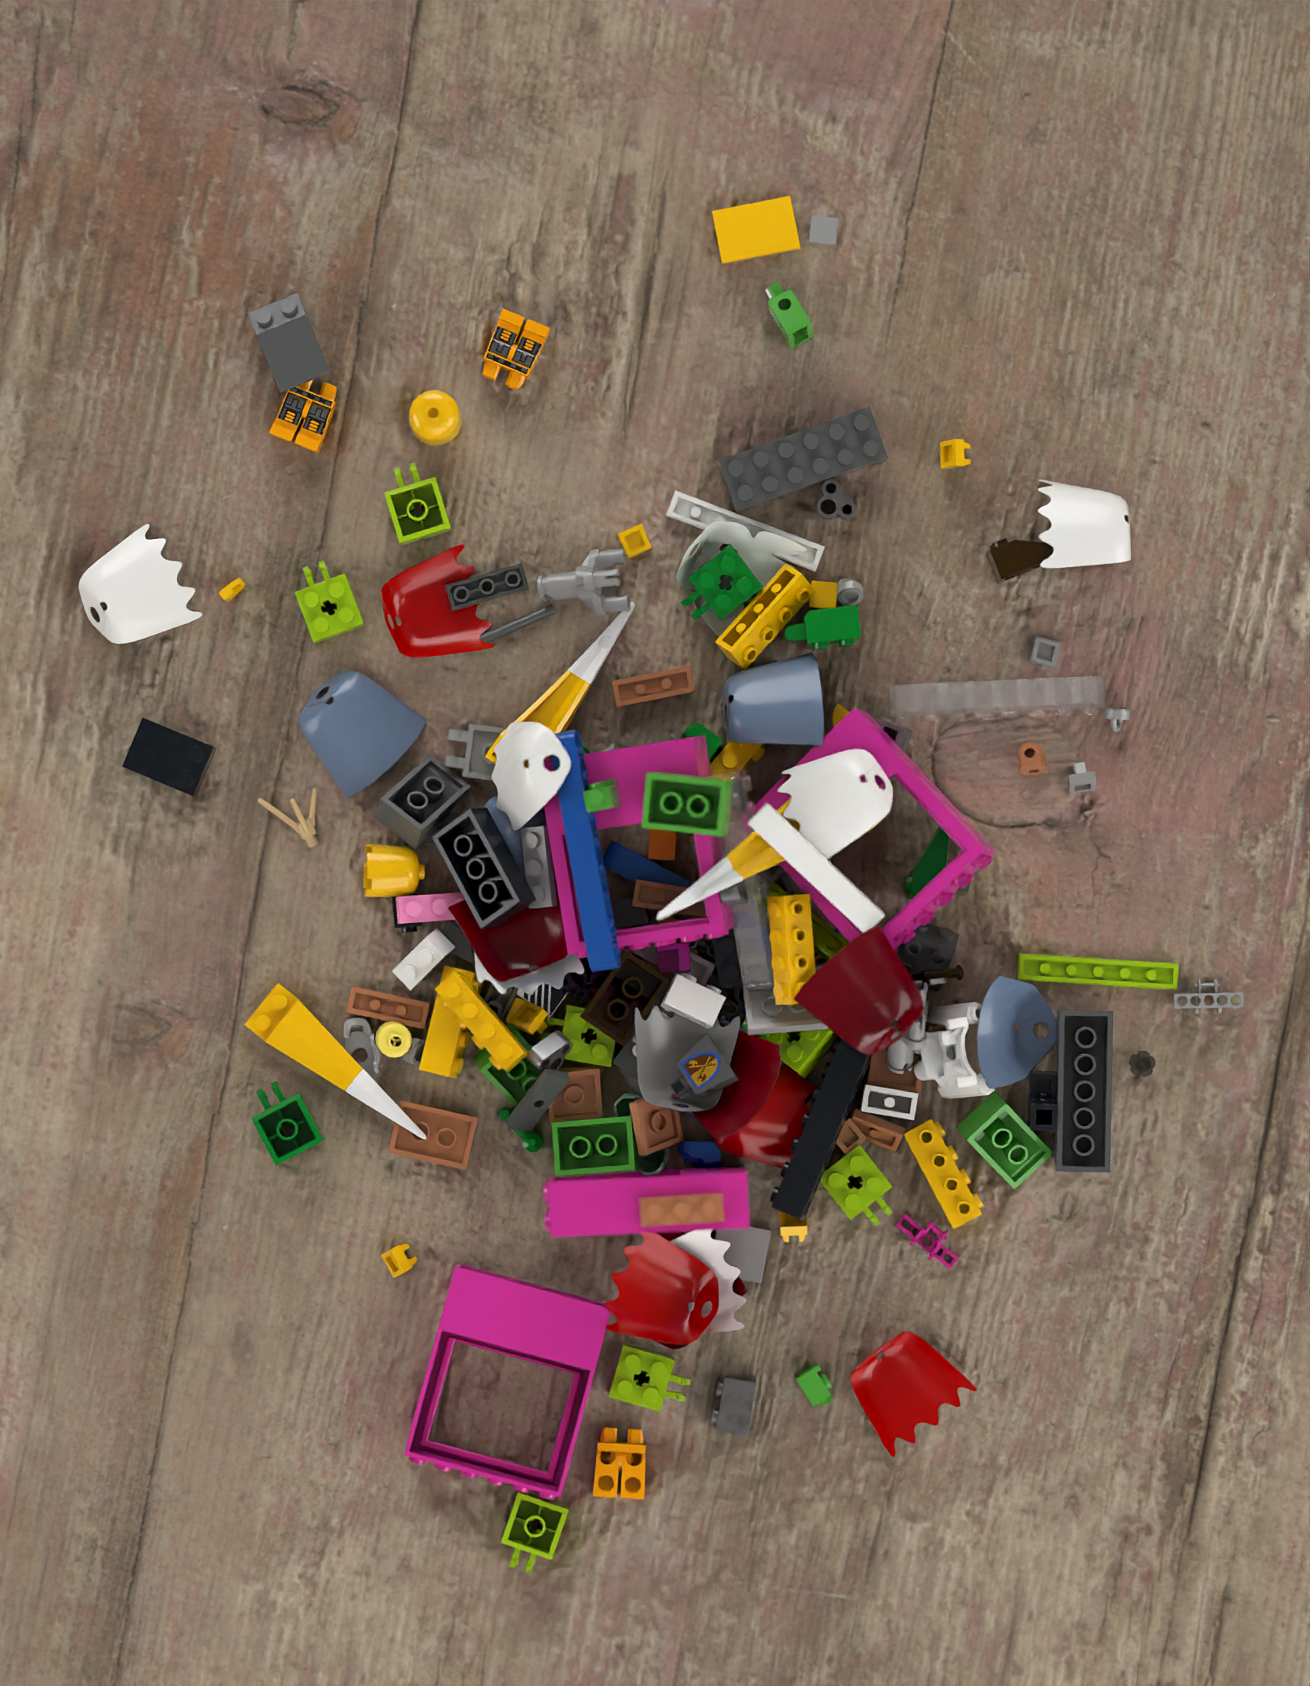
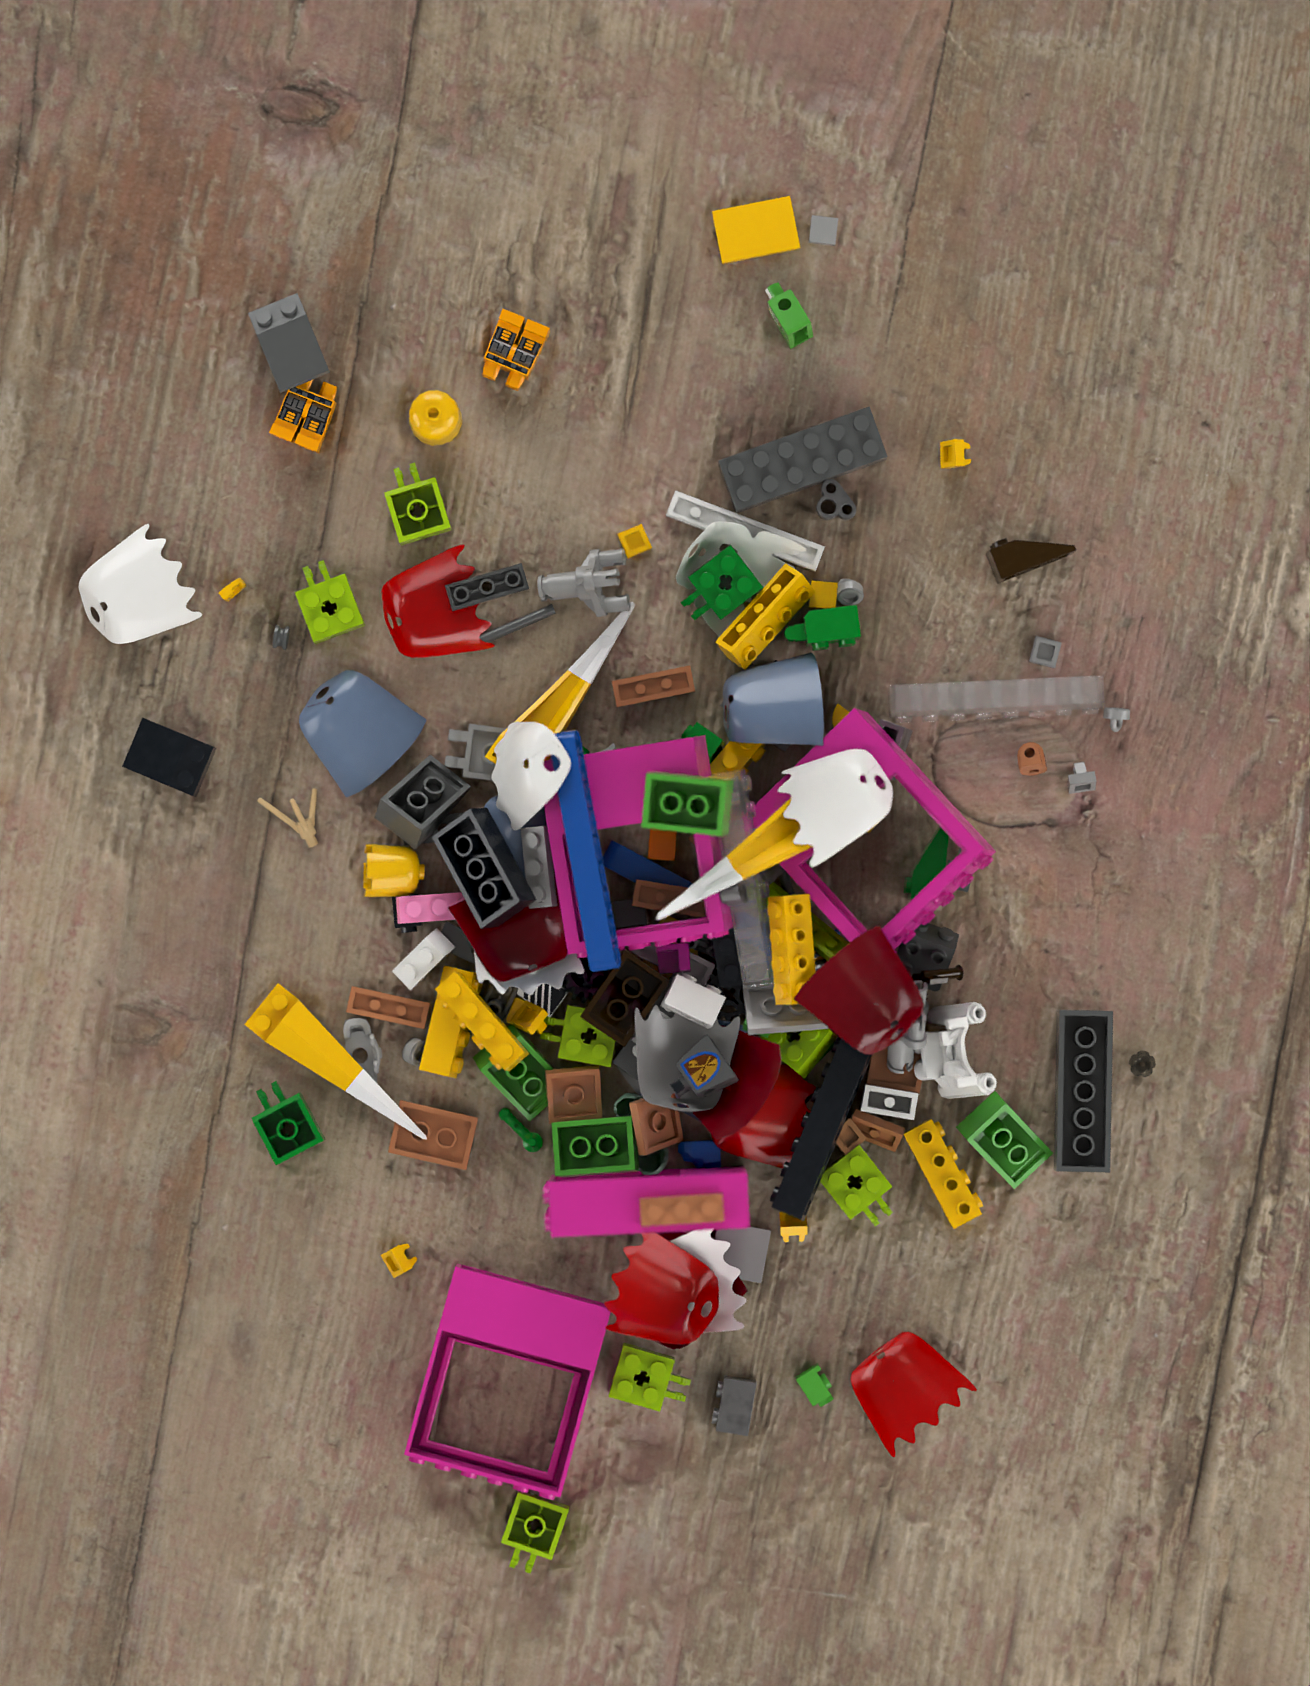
(281, 637): none -> dark grey bush
(387, 1032): light yellow head -> none
(537, 1100): dark grey tile -> none
(550, 1051): flat silver piece -> none
(601, 796): bright green brick -> none
(623, 1457): light orange hips -> none
(816, 868): white tile -> none
(923, 1233): dark pink piece -> none
(1002, 1052): sand blue piece -> none
(1042, 1101): black brick -> none
(1085, 526): white piece -> none
(1097, 971): lime tile -> none
(1216, 996): light grey piece -> none

